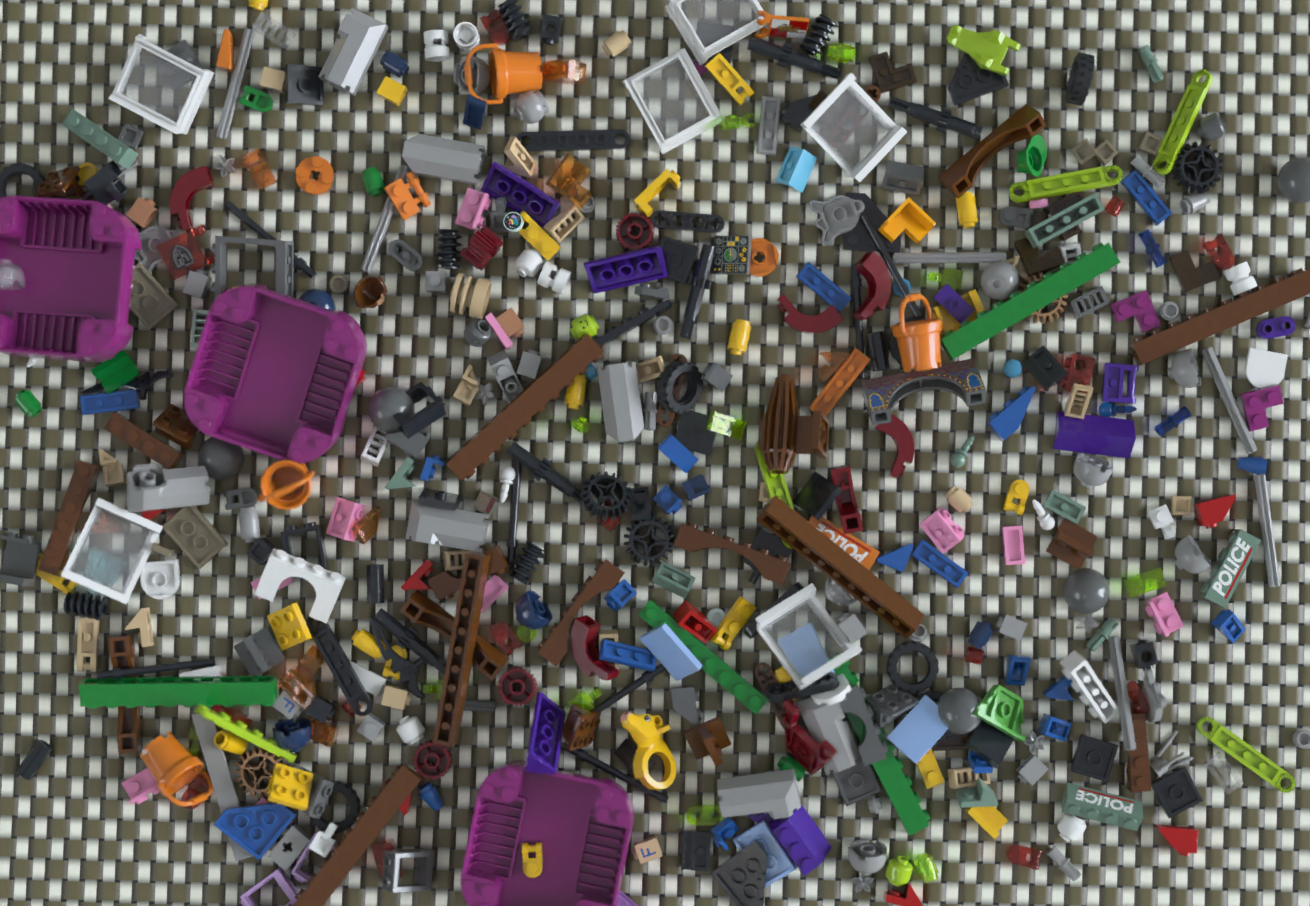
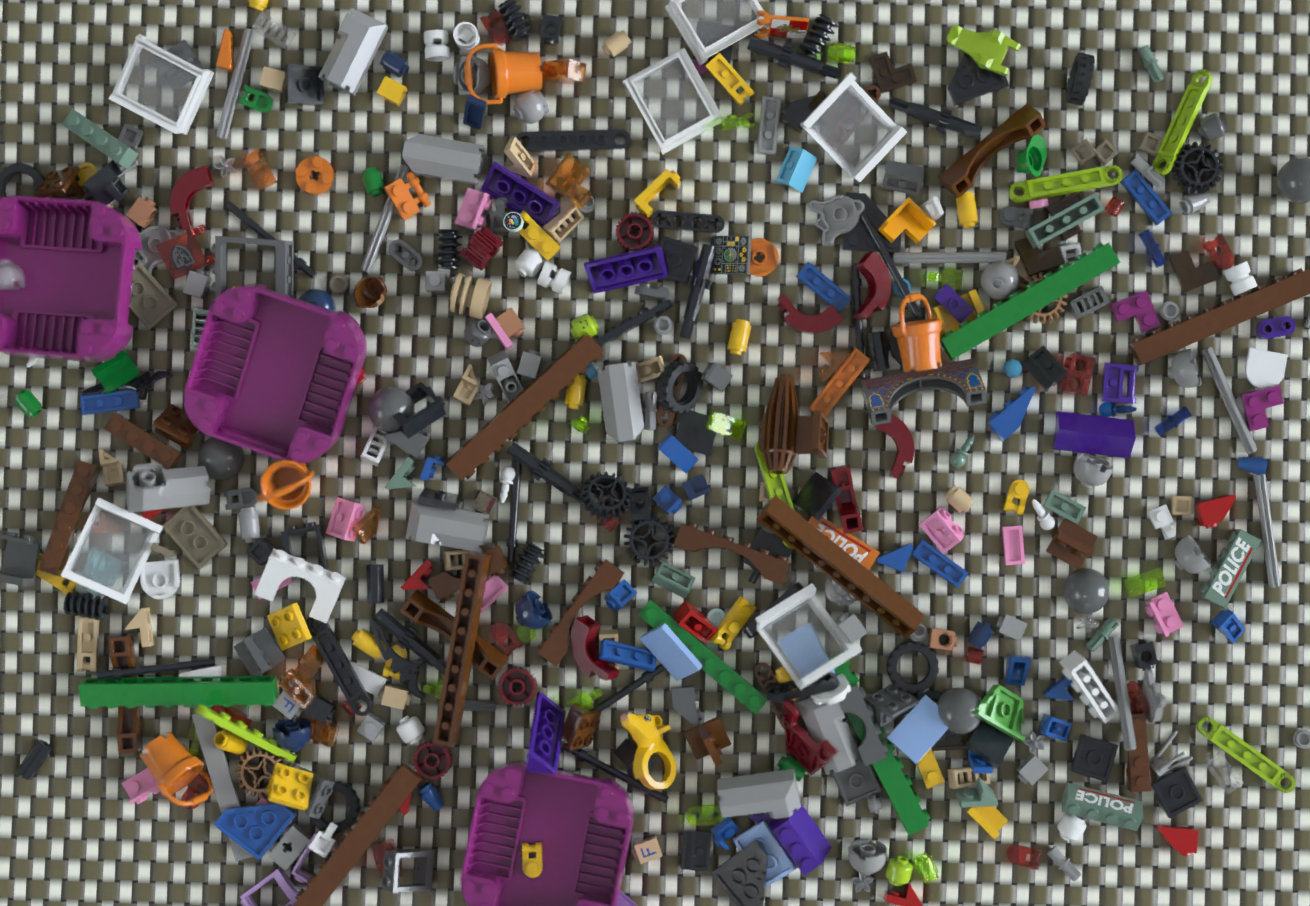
(932, 208): none -> white slope
(933, 641): none -> nougat brick
(1074, 411): tan slope -> none

